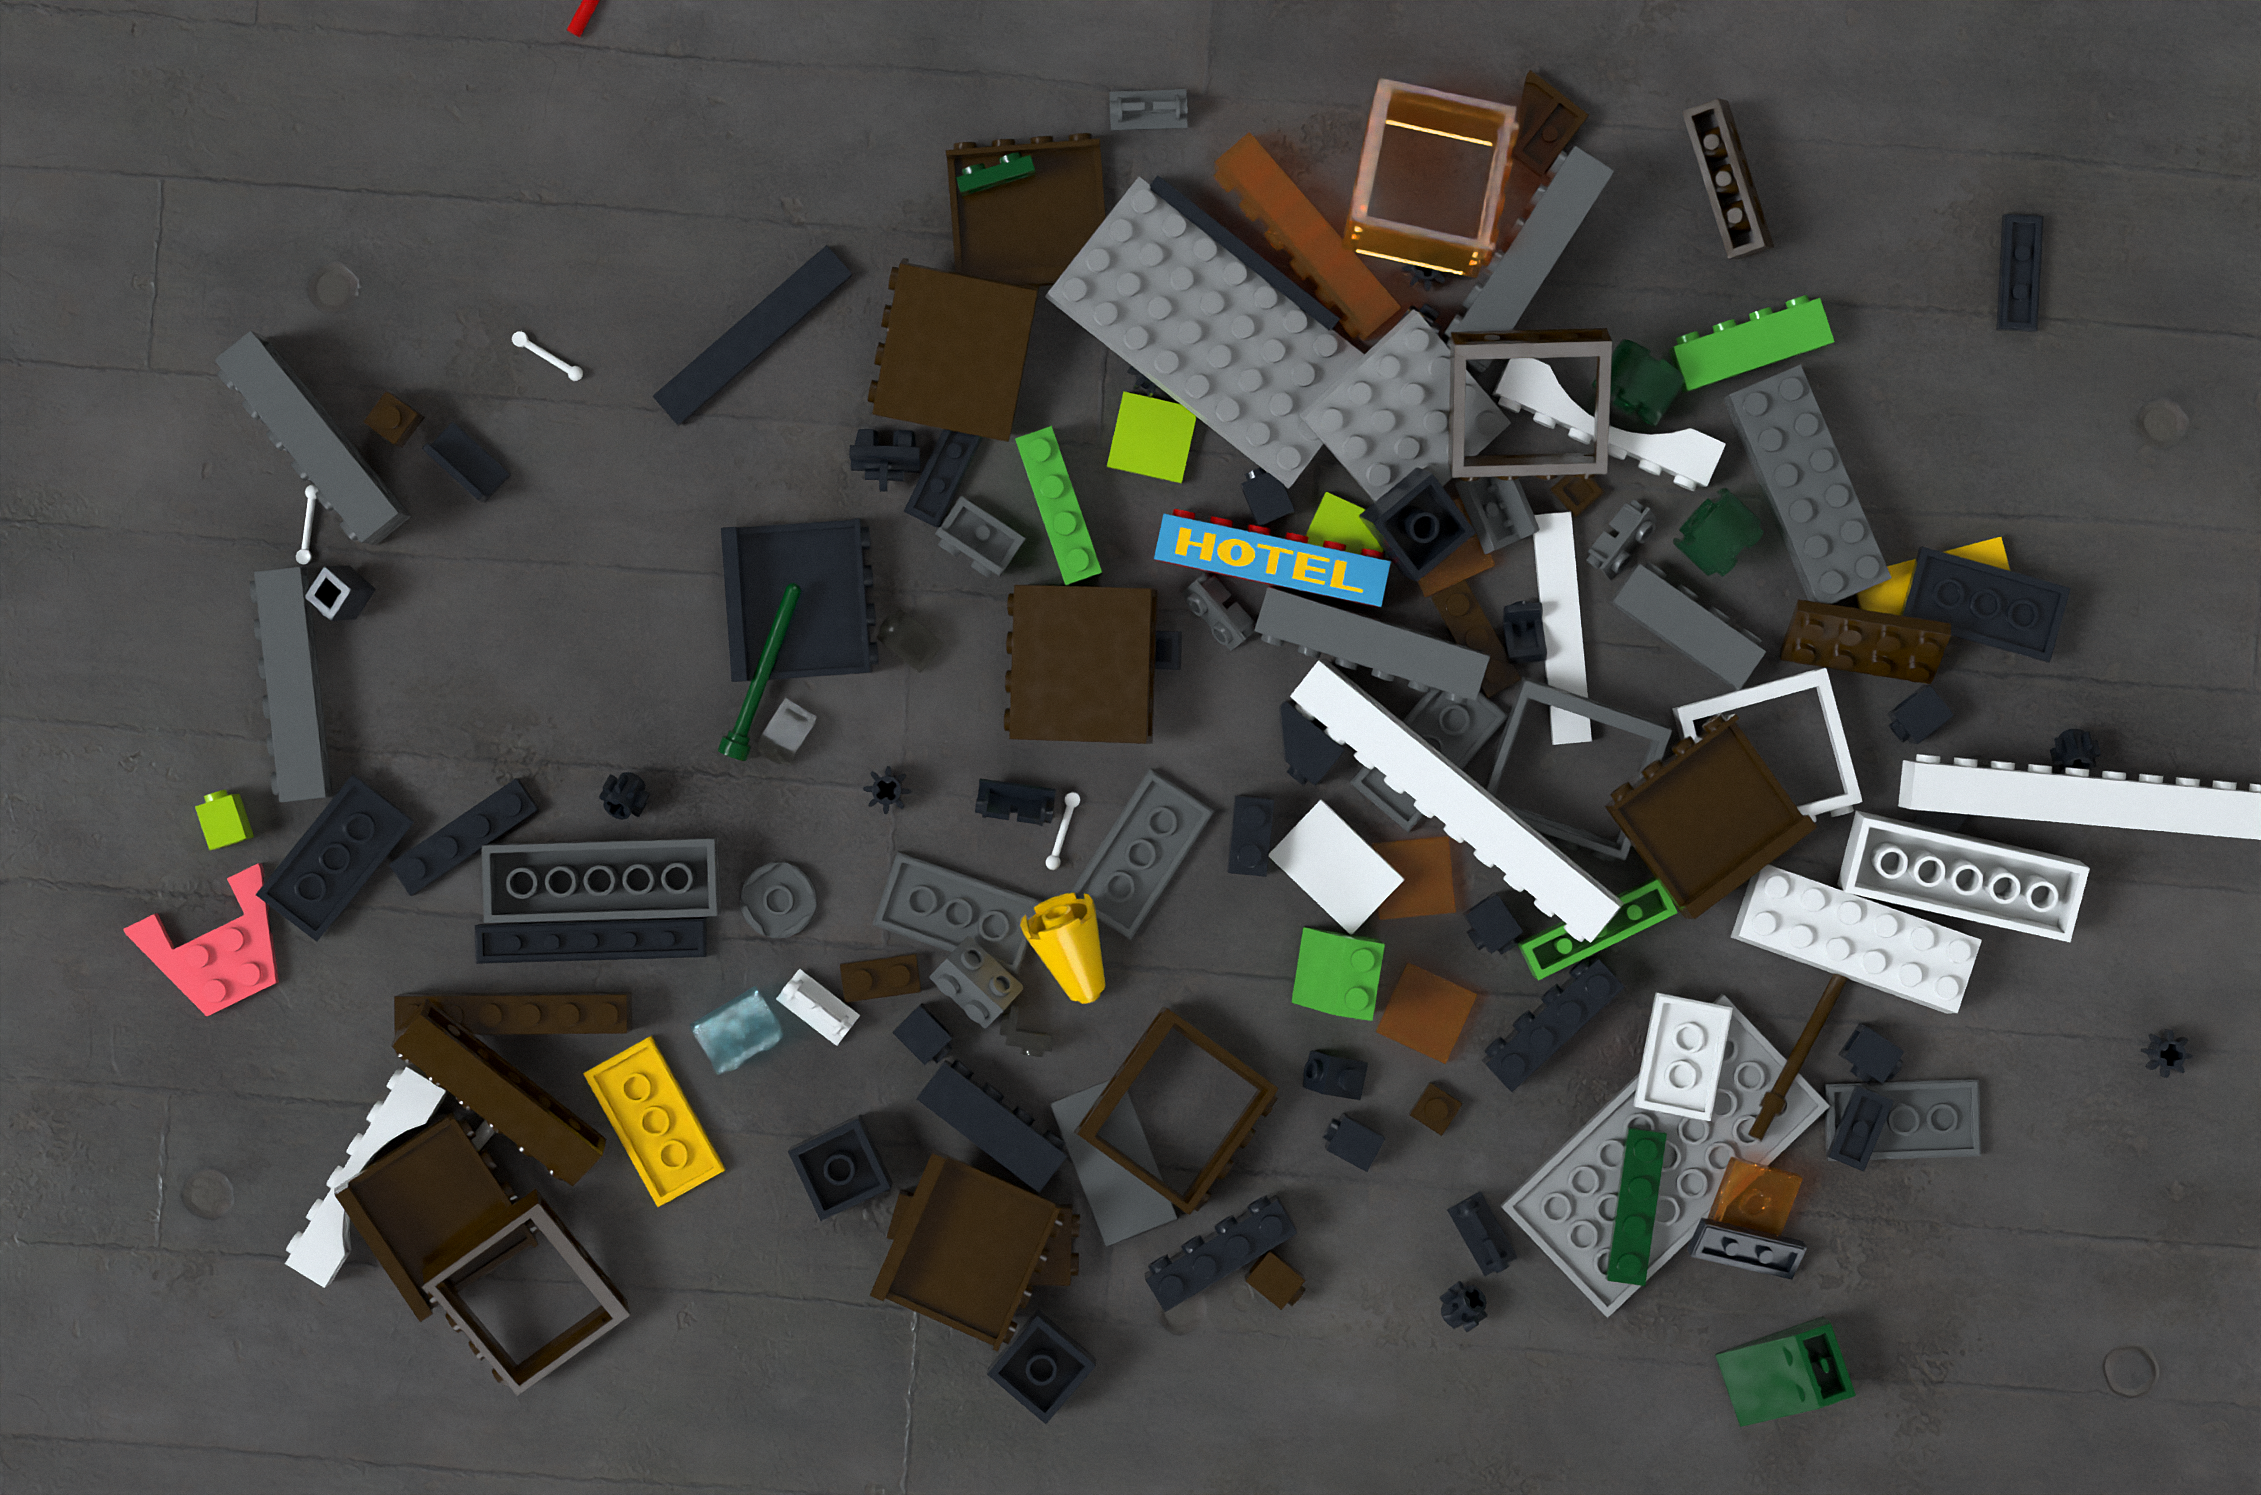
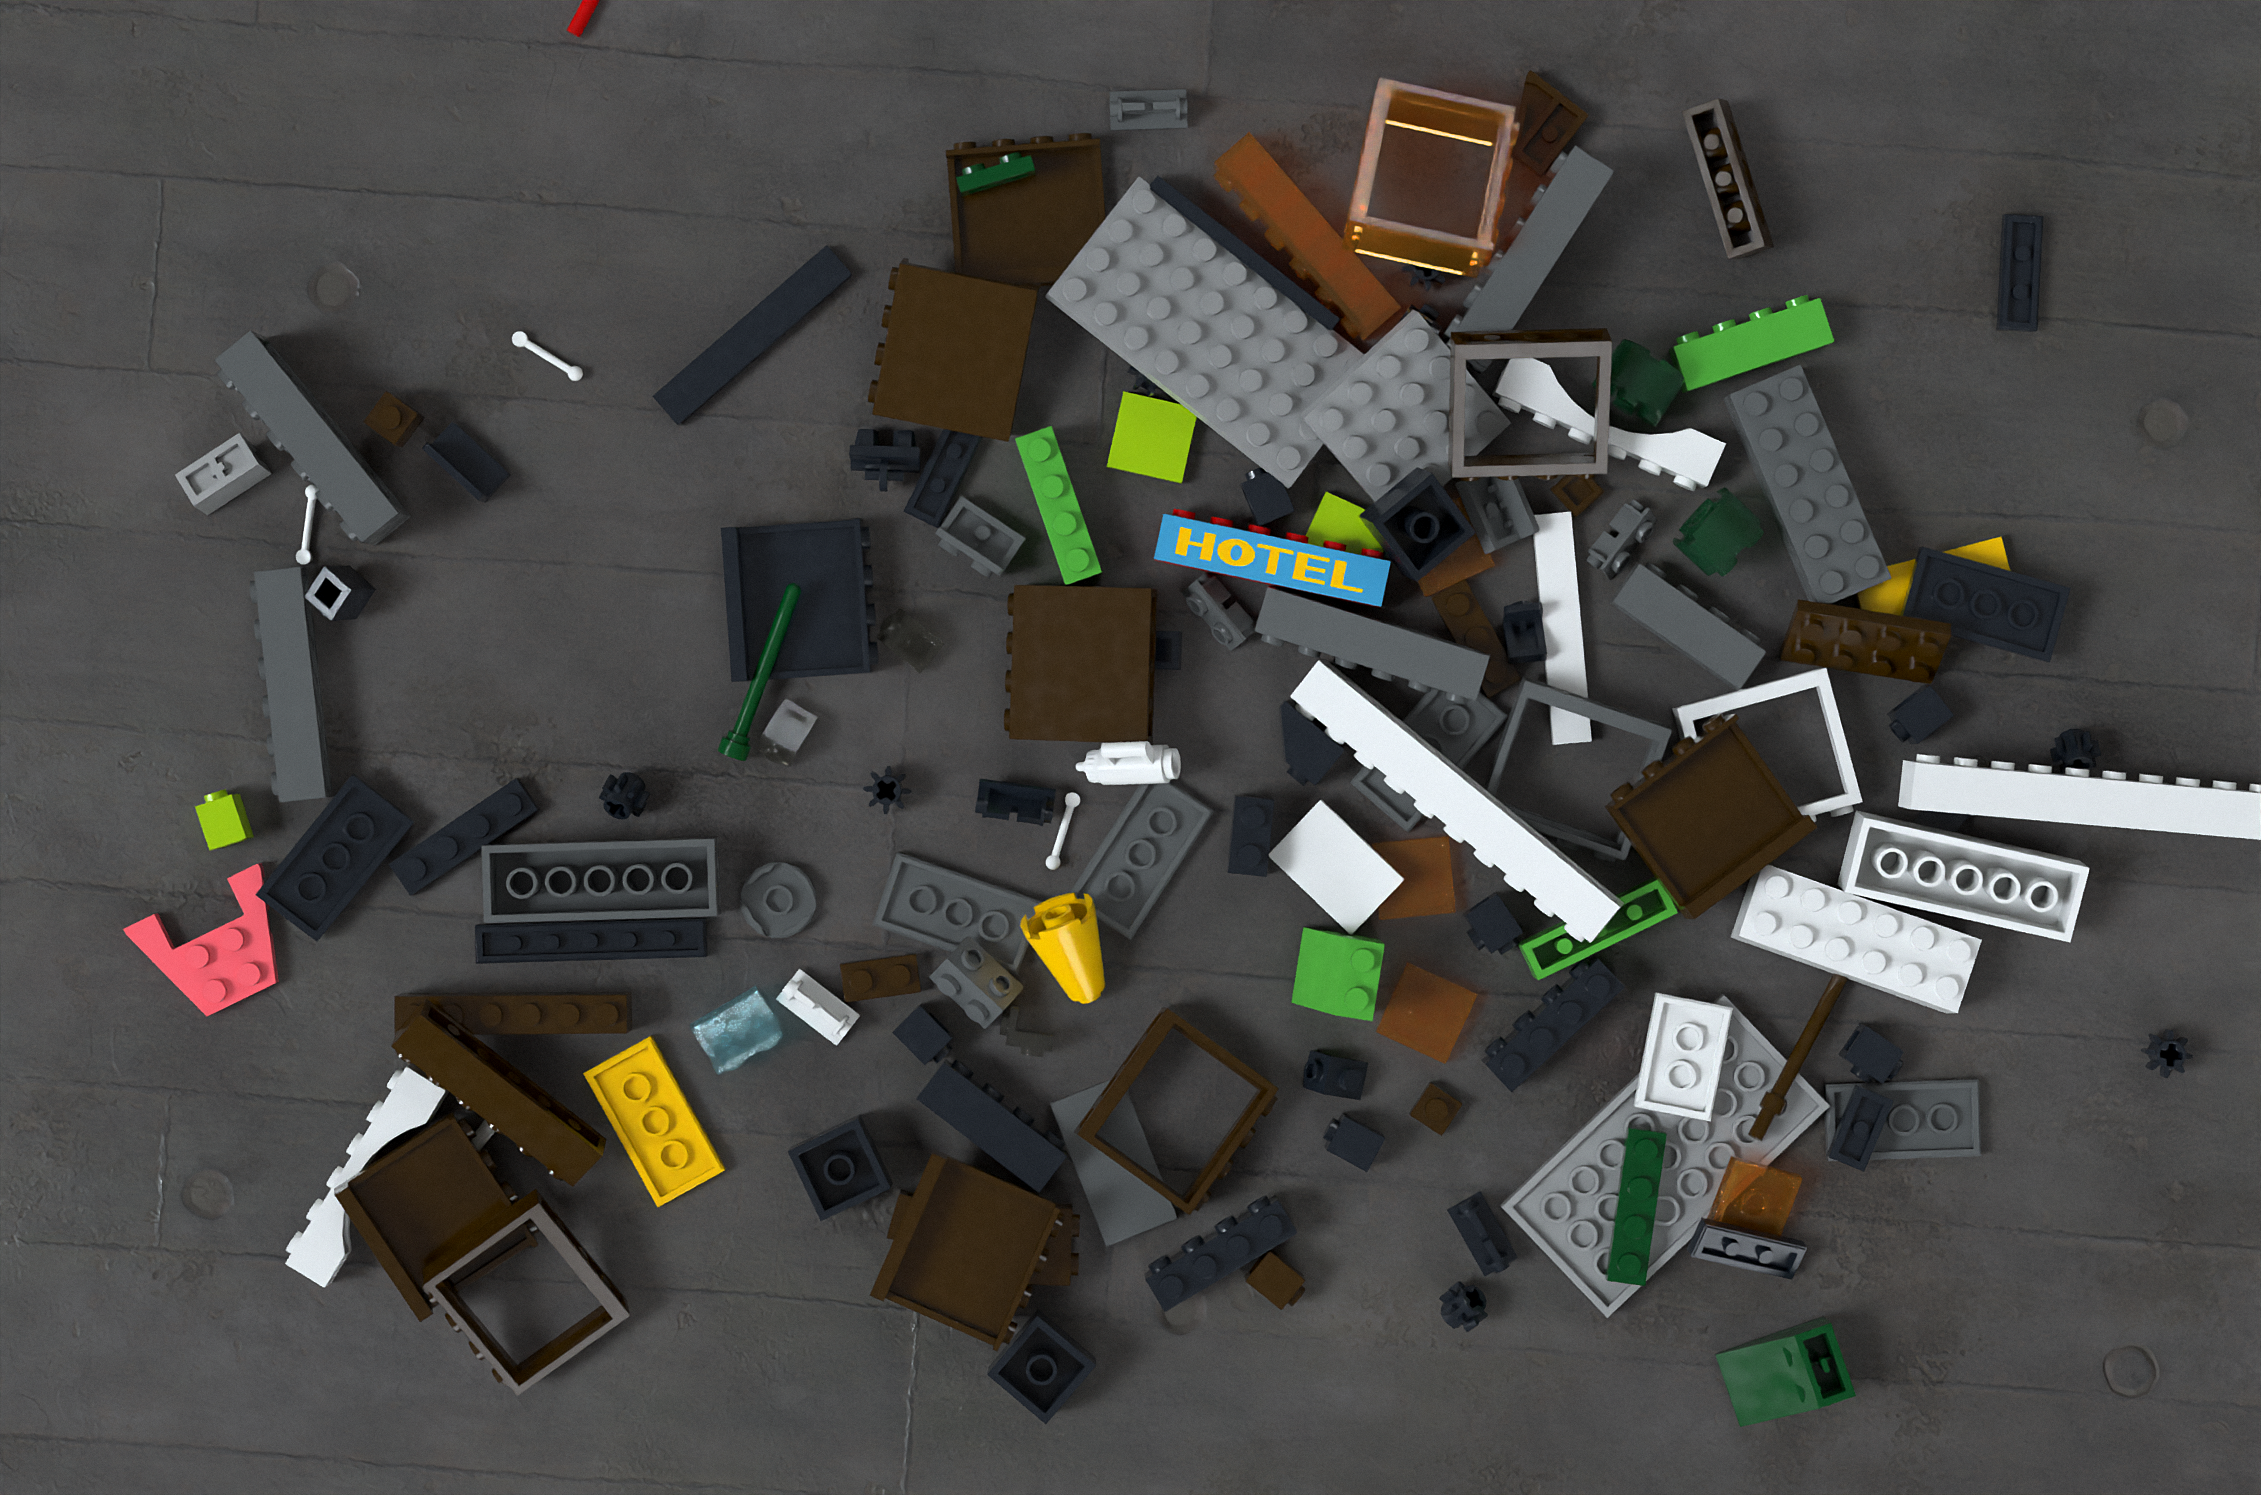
(222, 474): none -> light grey hinge
(1131, 763): none -> white piece

